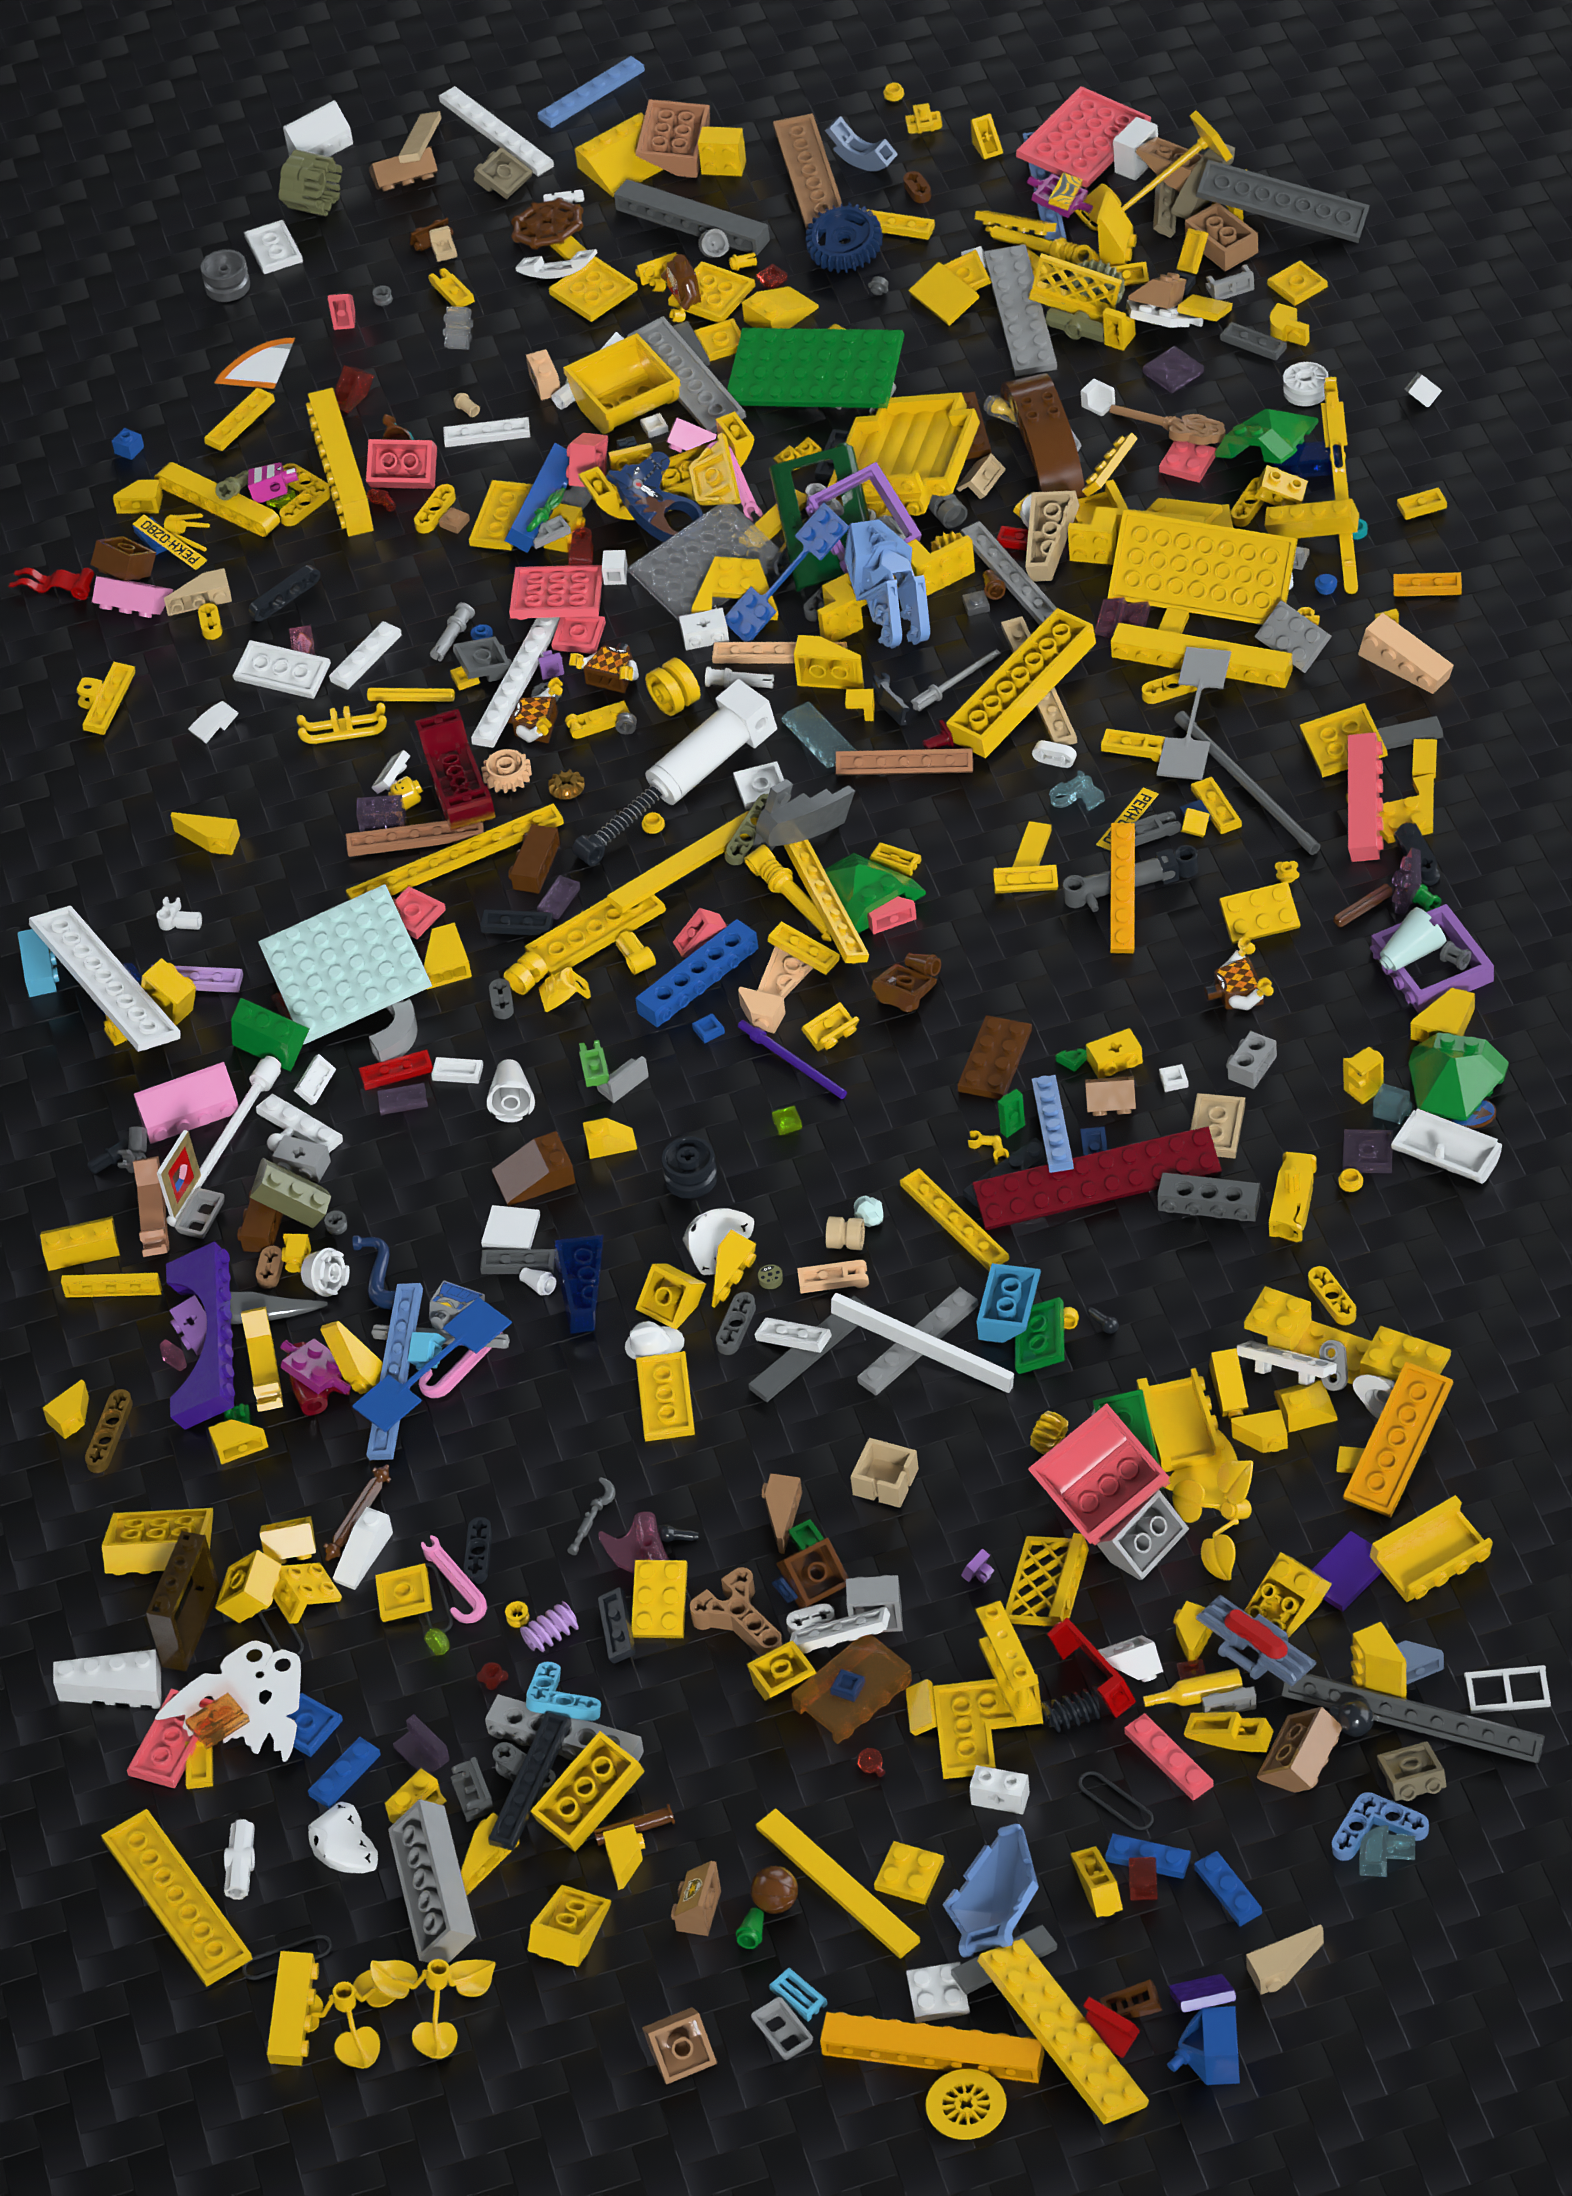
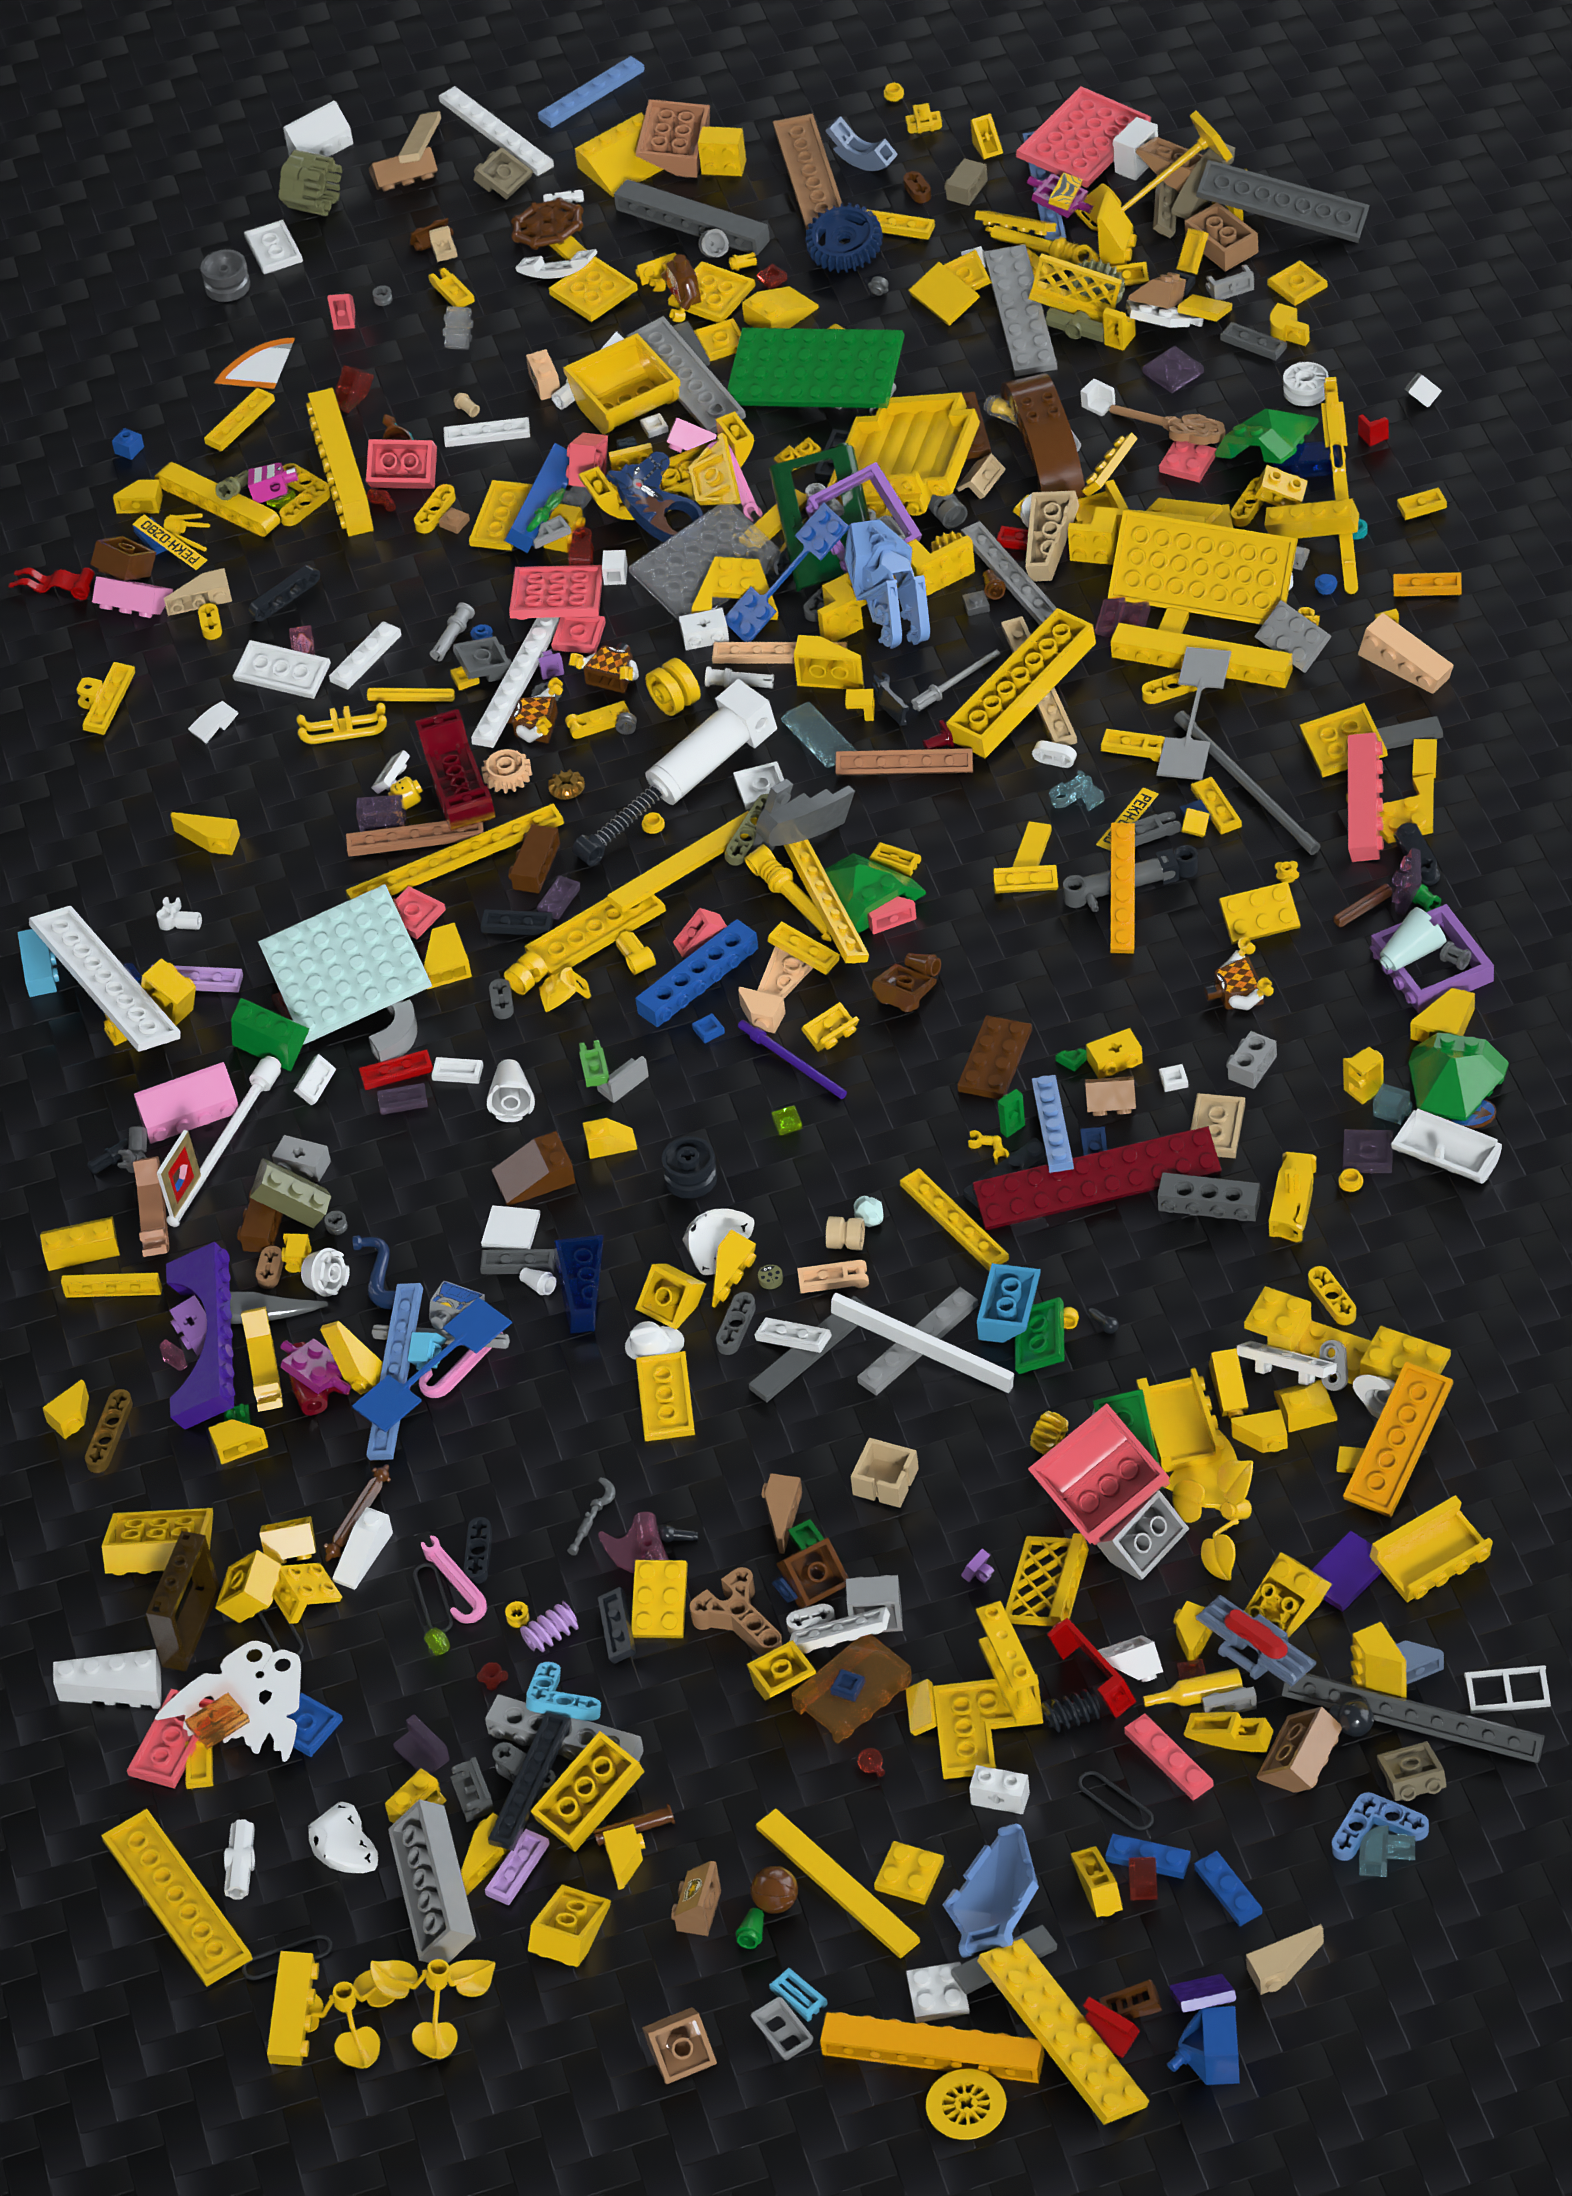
(190, 1213): light grey piece -> none
(296, 1123): white plate -> none
(344, 1772): blue plate -> none
(403, 1592): yellow plate -> none
(517, 1867): none -> lavender plate
(966, 182): none -> dark tan brick
(1373, 431): none -> red panel

